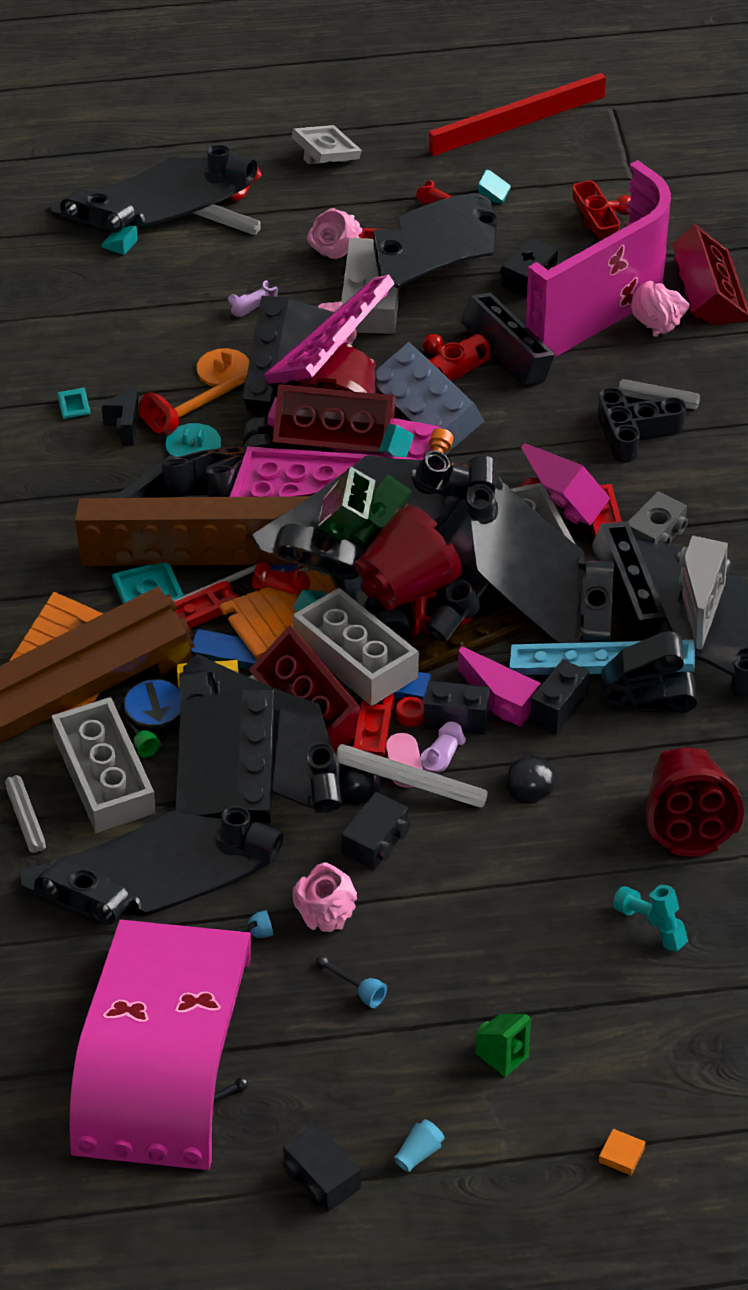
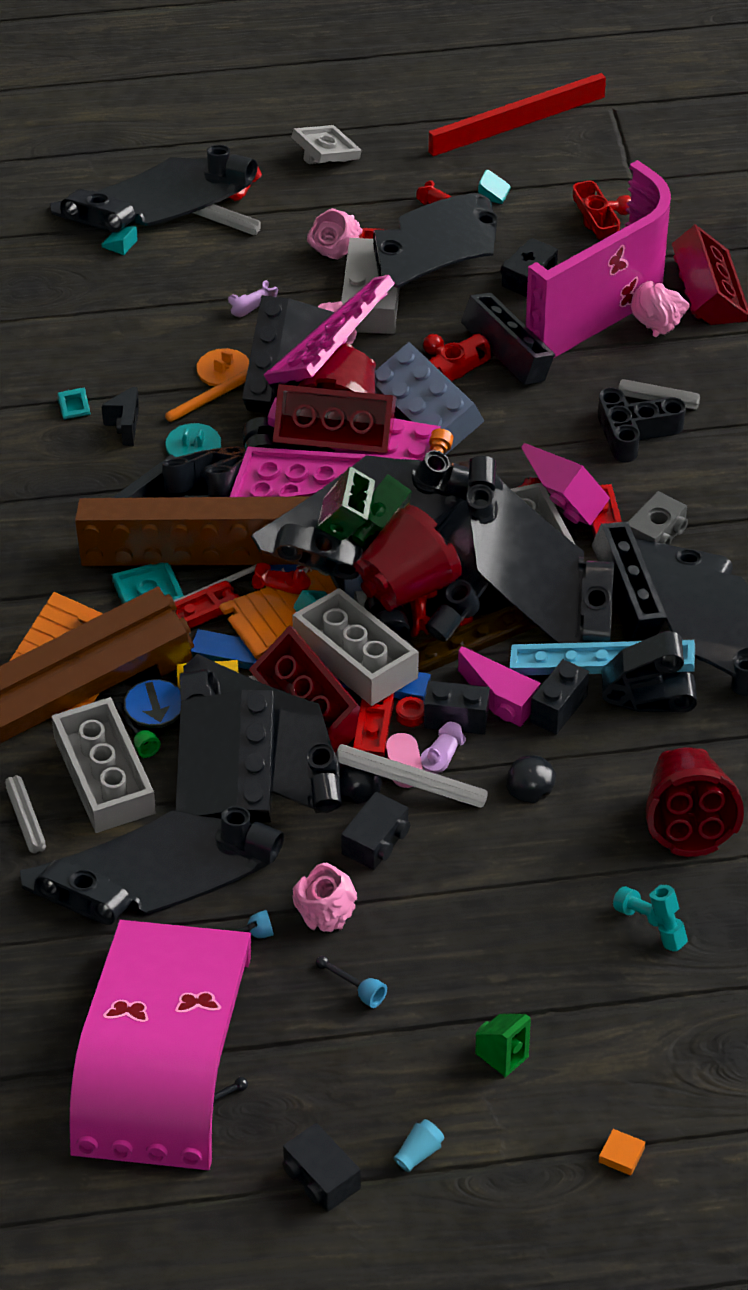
(158, 414): red plate -> none
(396, 441): teal slope -> none
(702, 583): light grey slope -> none

